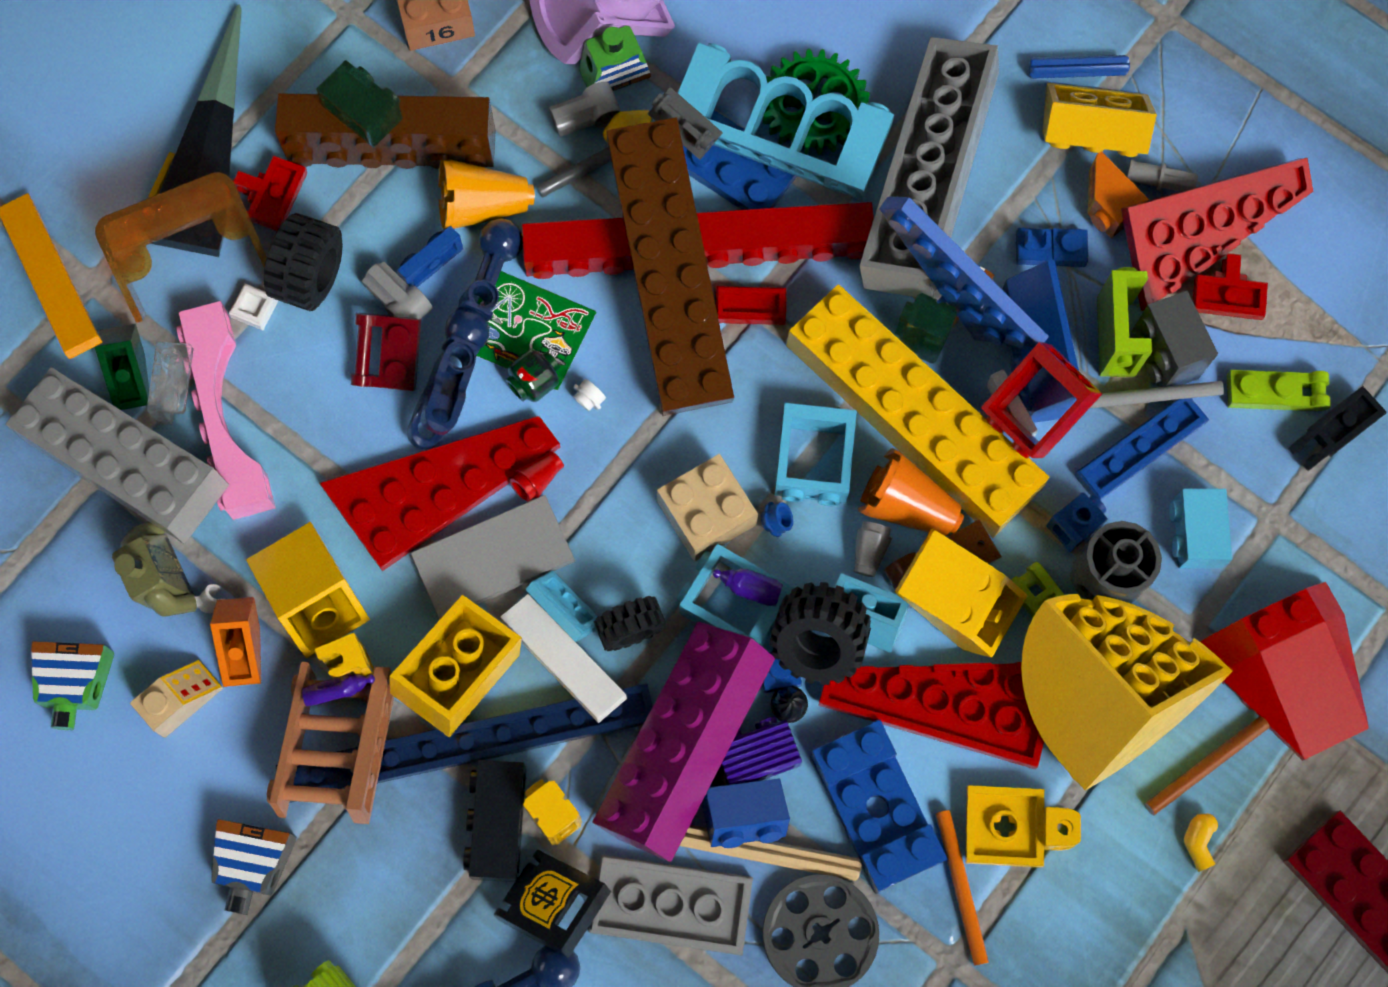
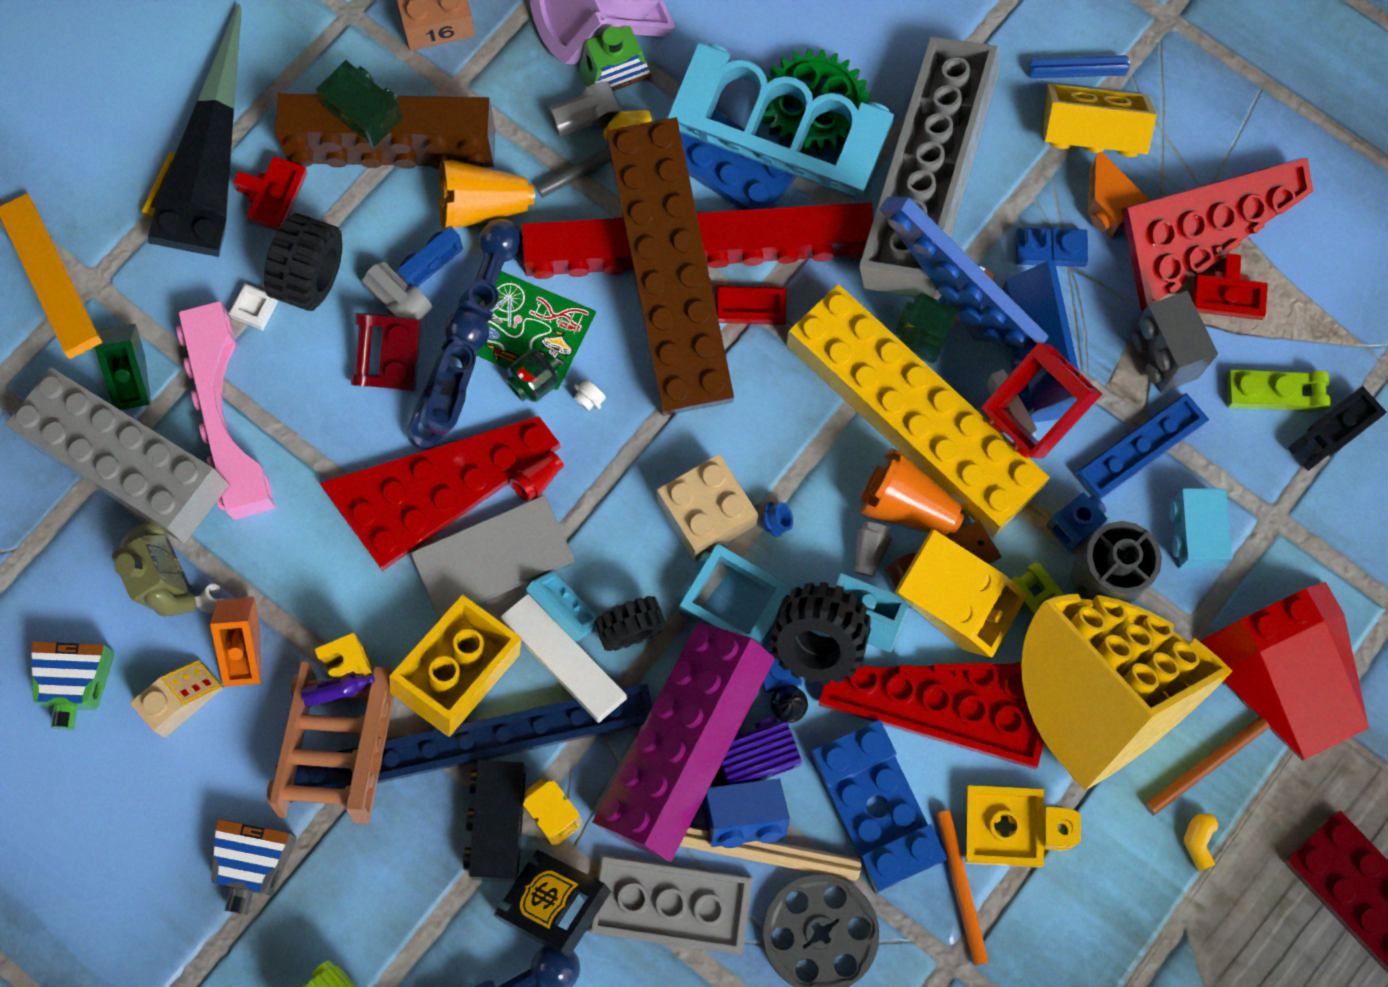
(129, 230): clear orange windscreen -> none
(169, 381): clear bracket -> none
(307, 589): yellow slope -> none
(695, 129): dark grey hinge -> none
(751, 585): dark purple piece -> none
(820, 420): medium azure window -> none
(1117, 352): lime panel -> none
(1159, 394): light grey bar -> none
(1161, 176): light grey axle -> none

